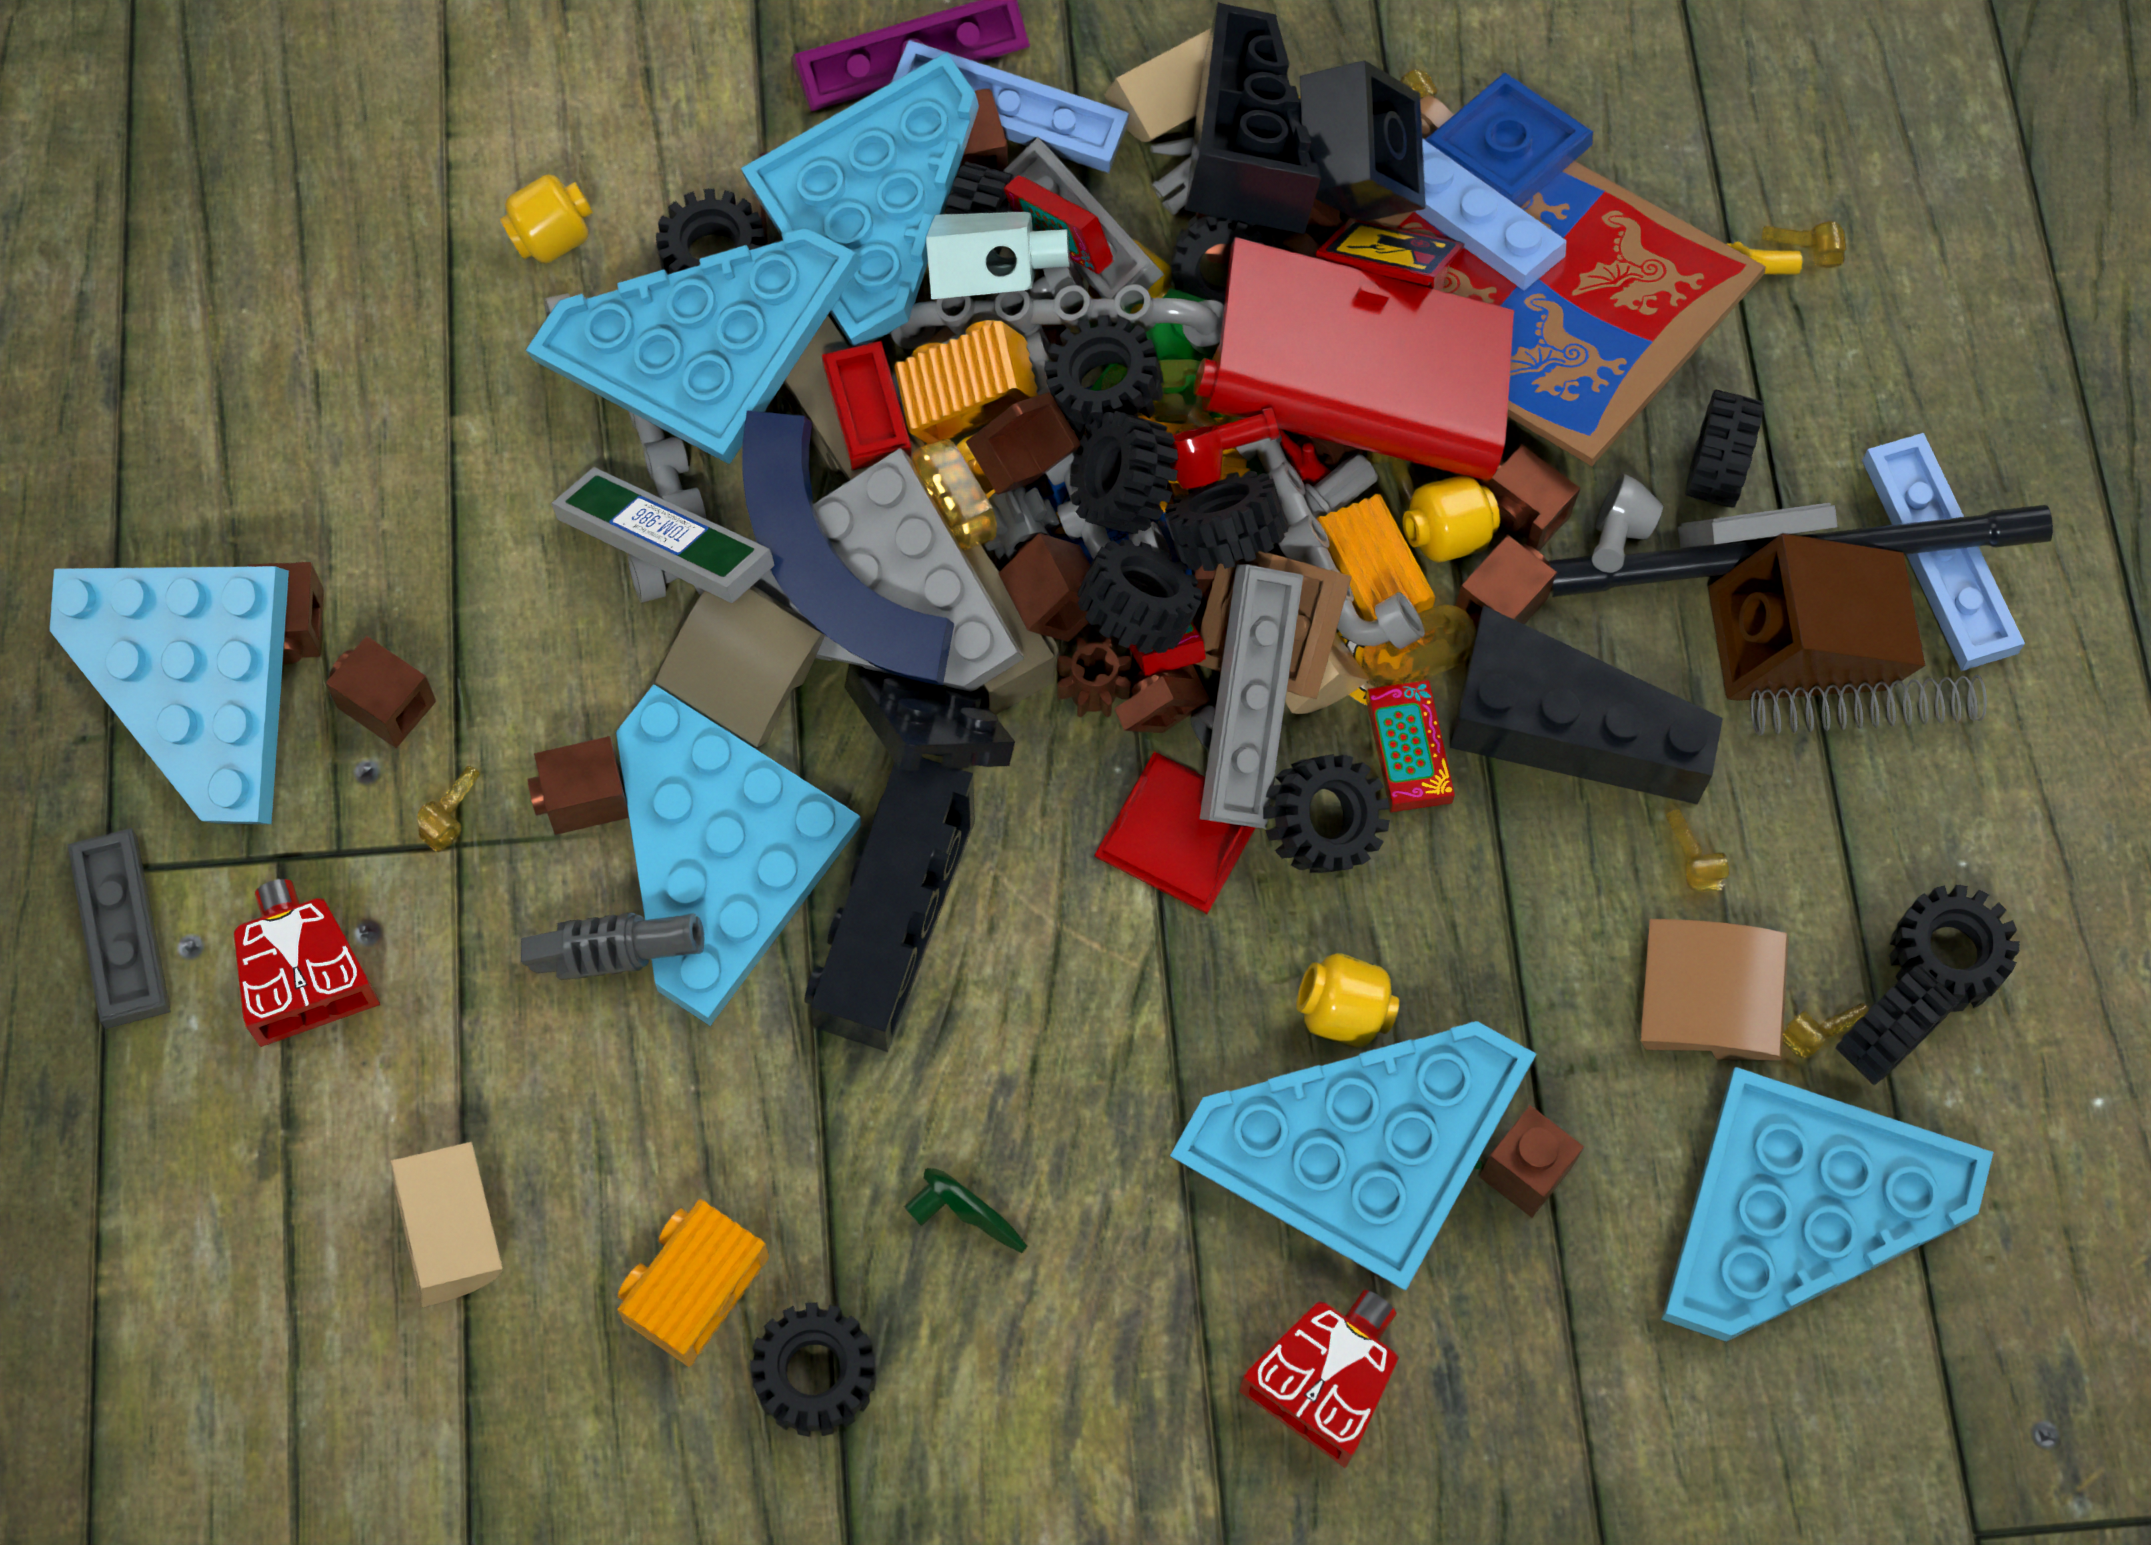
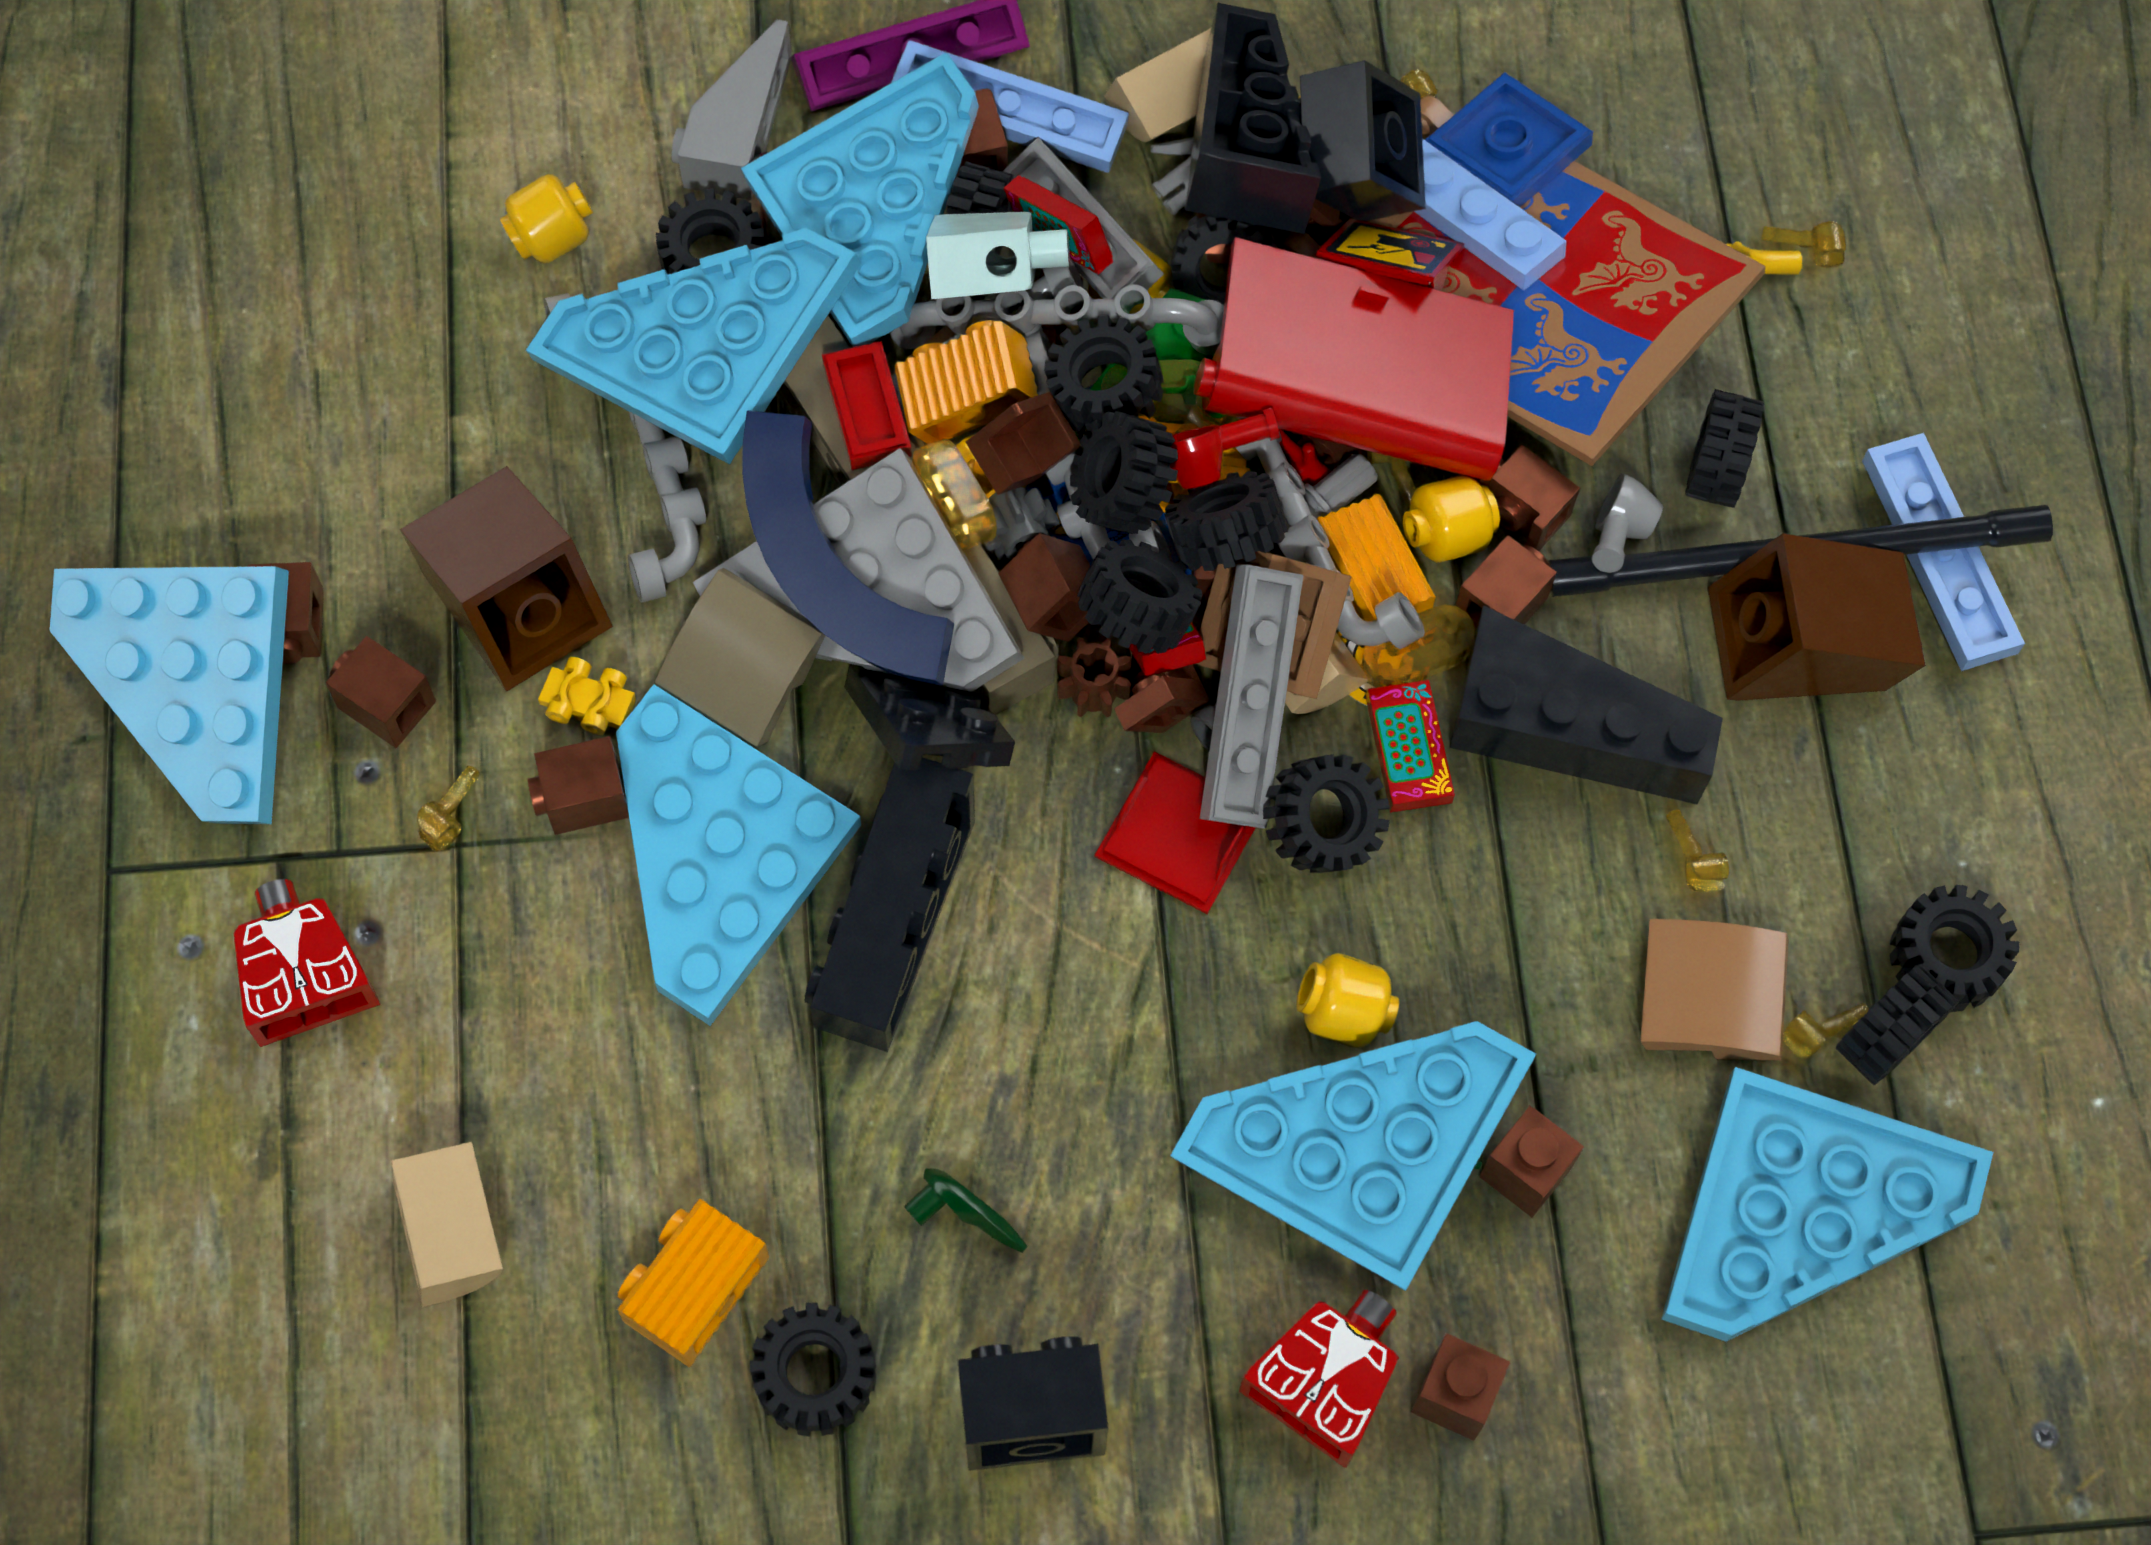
(118, 928): dark grey tile -> none
(508, 577): none -> reddish brown slope
(588, 700): none -> yellow piece
(611, 944): dark grey hinge -> none
(663, 534): tile -> none
(734, 117): none -> light grey slope
(1033, 1404): none -> black brick
(1460, 1387): none -> copper brick
(1757, 525): light grey tile -> none
(1971, 695): light grey piece -> none

